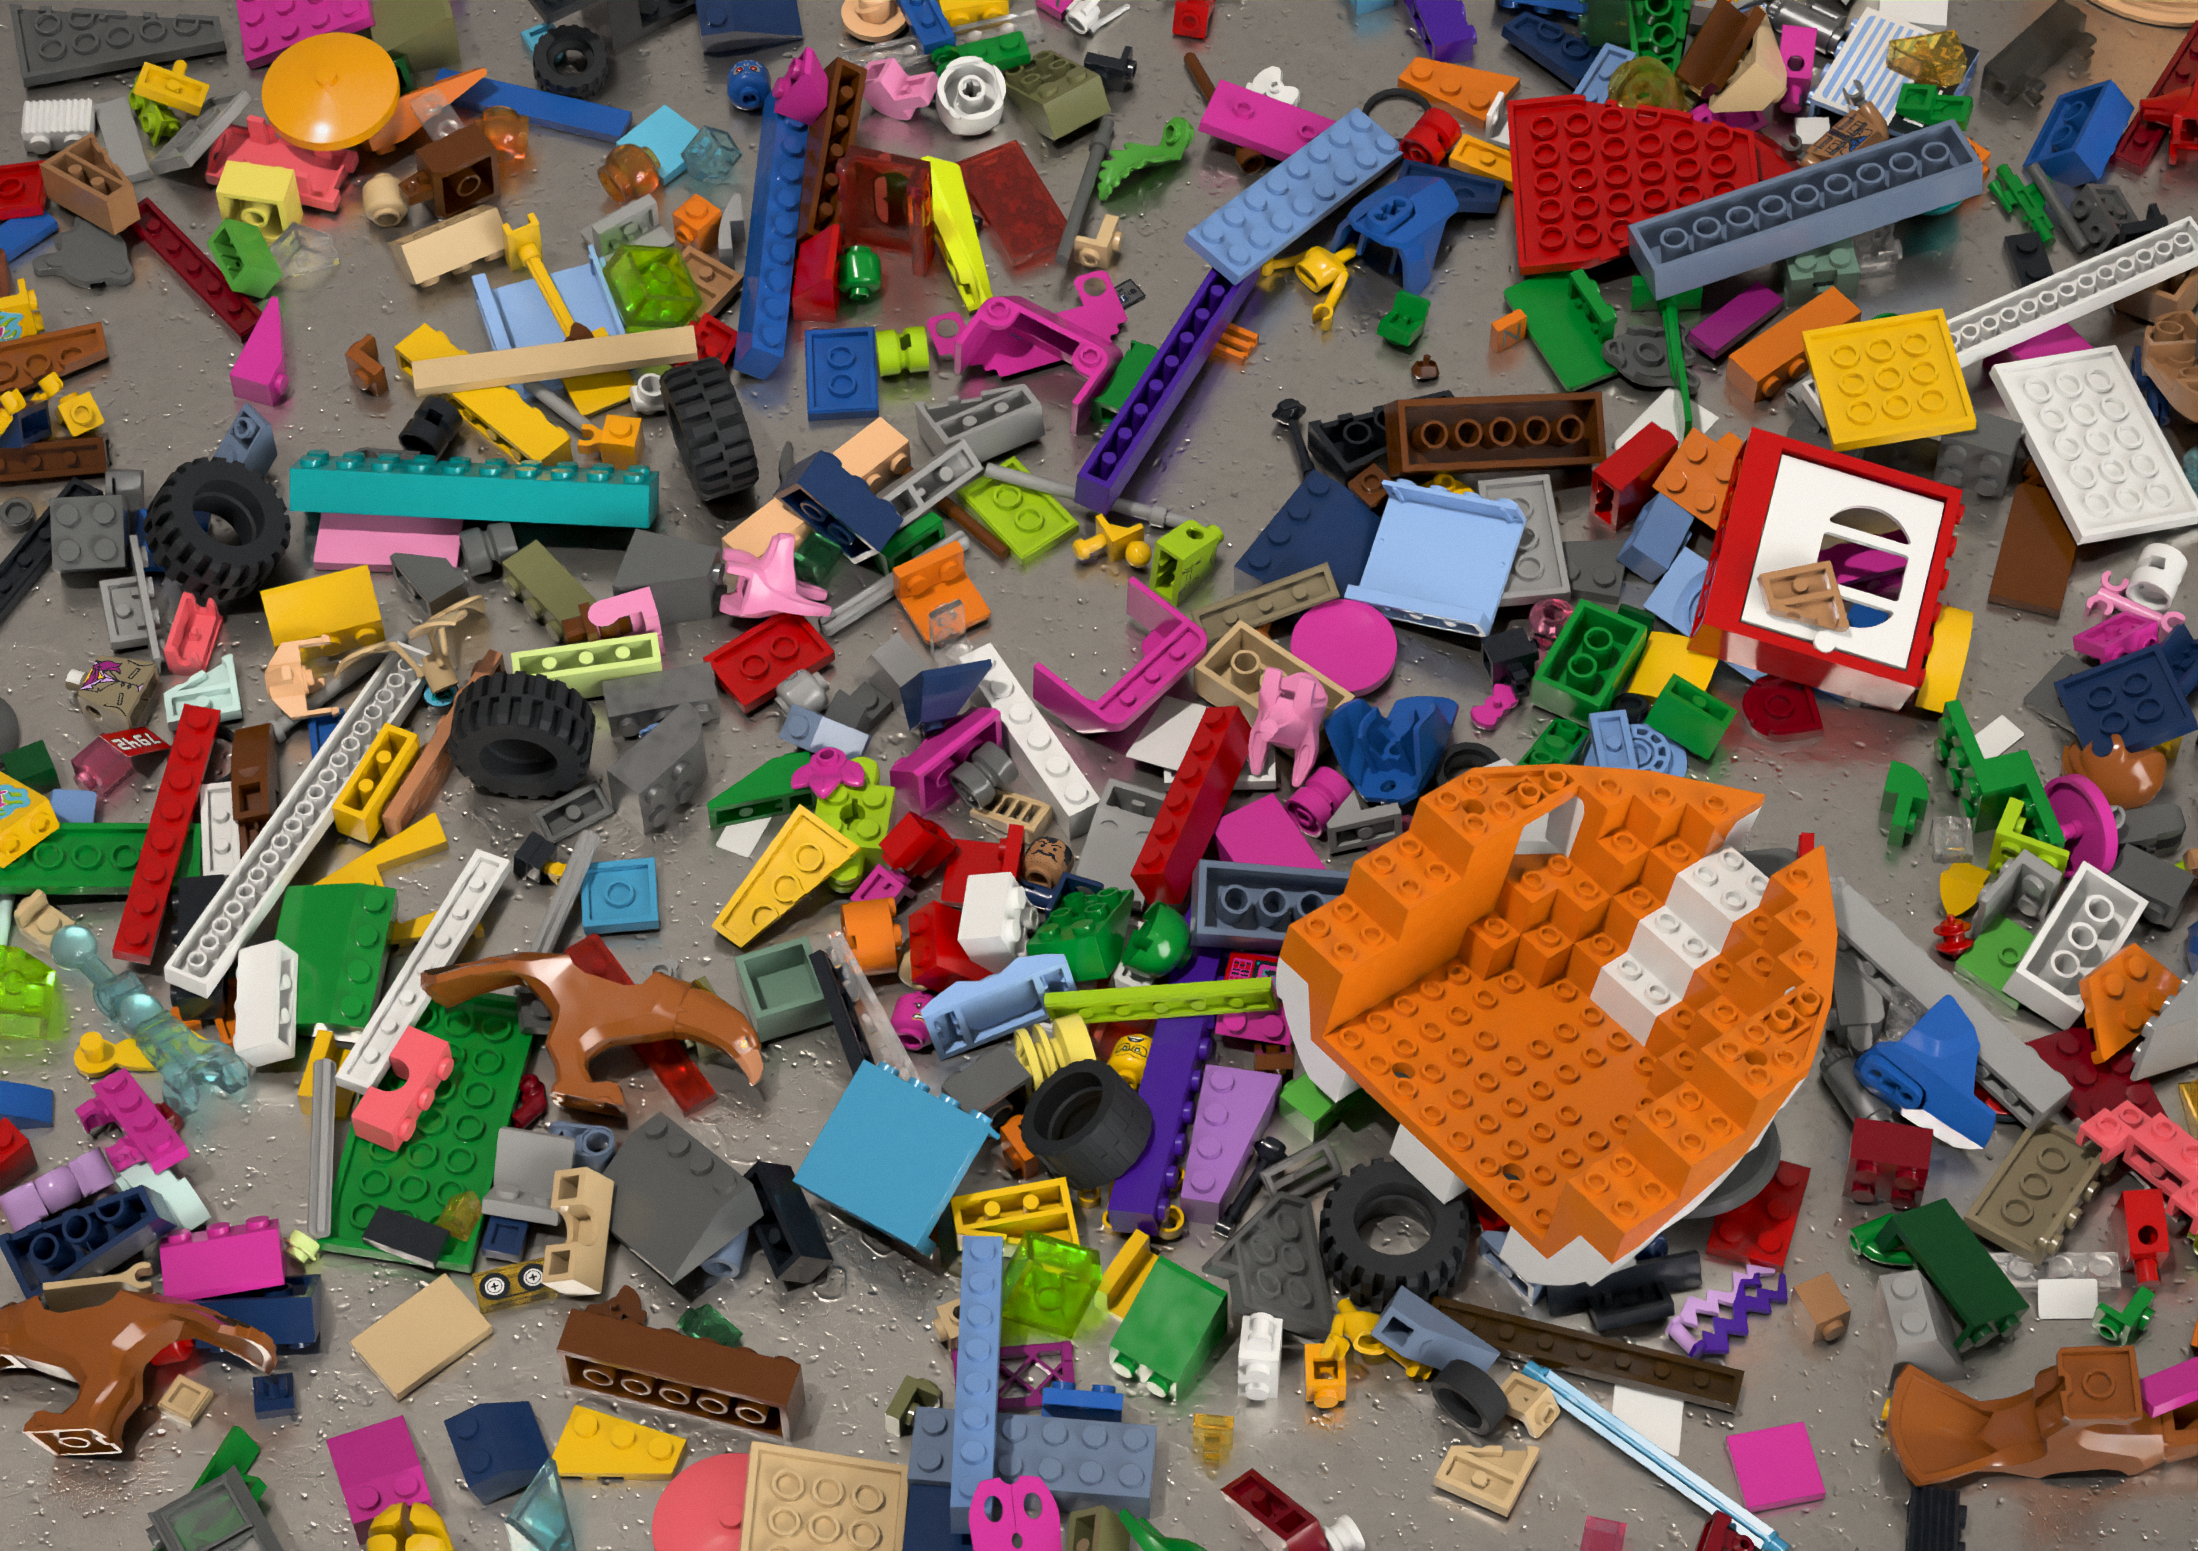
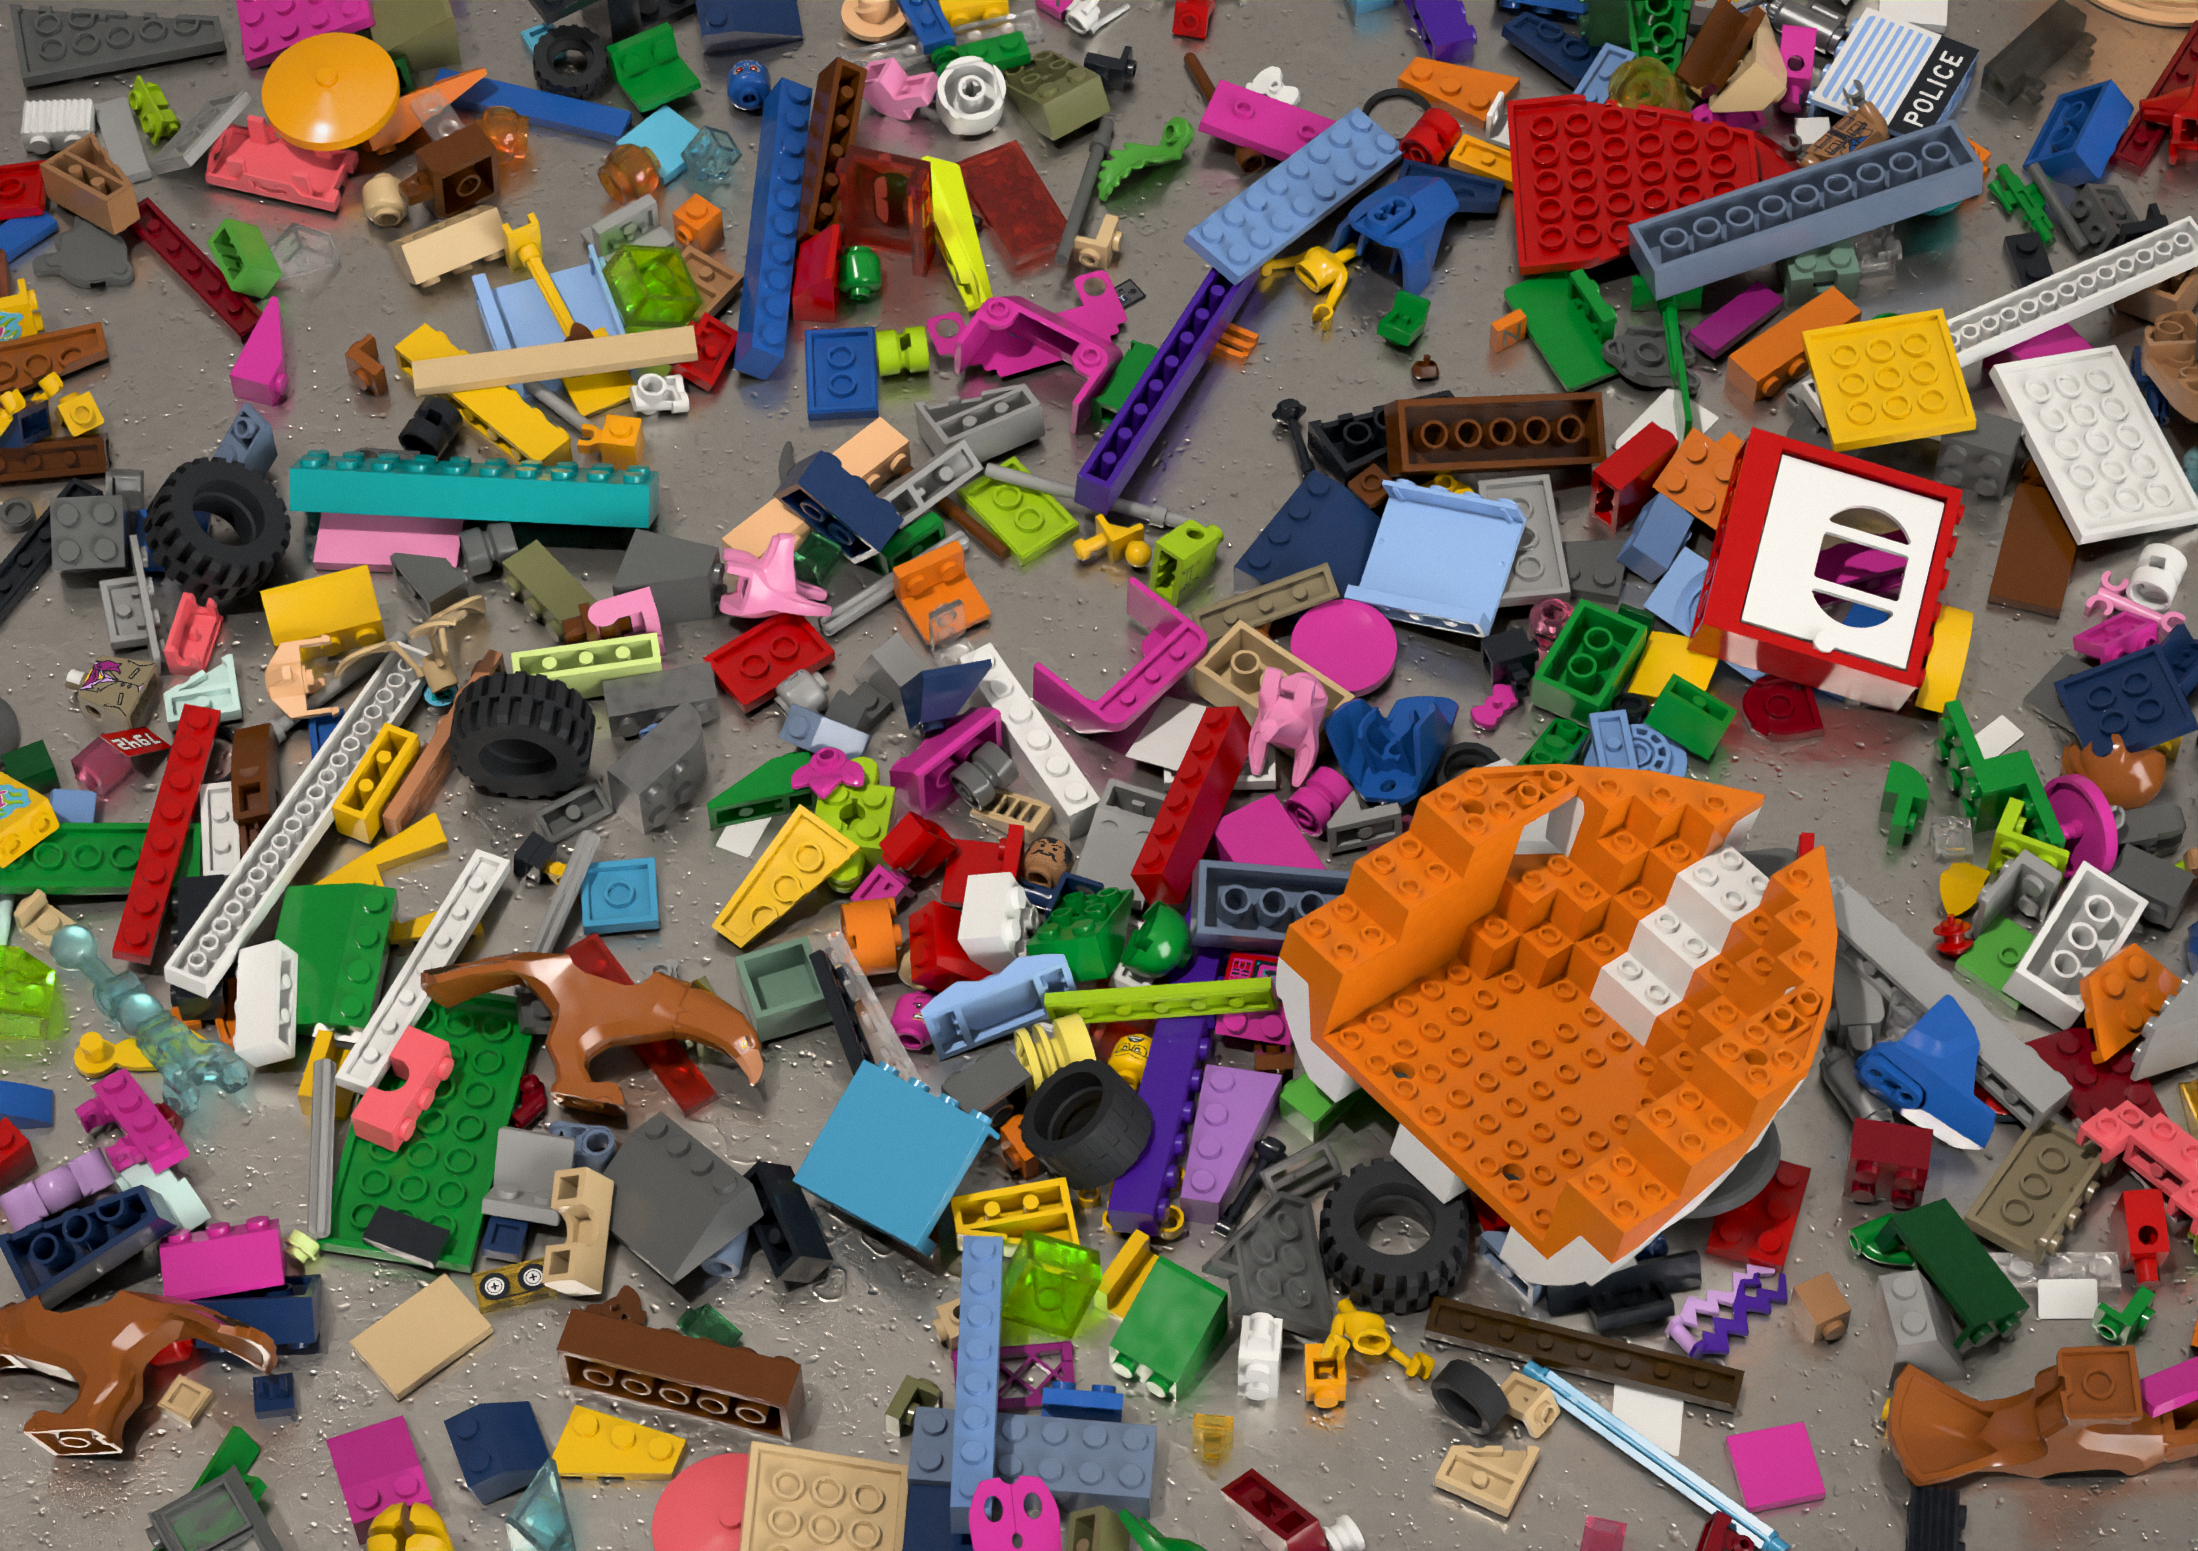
(95, 1291): tan flag -> none
(172, 87): yellow plate -> none
(259, 197): light yellow brick -> none
(461, 1215): clear yellow slope -> none
(651, 68): none -> green bracket
(709, 428): black tyre -> none
(731, 230): light grey slope -> none
(802, 89): dark pink slope -> none
(1428, 1335): sand blue slope -> none
(1805, 595): medium nougat wing -> none
(1926, 106): green slope -> none
(1929, 58): clear yellow slope -> none

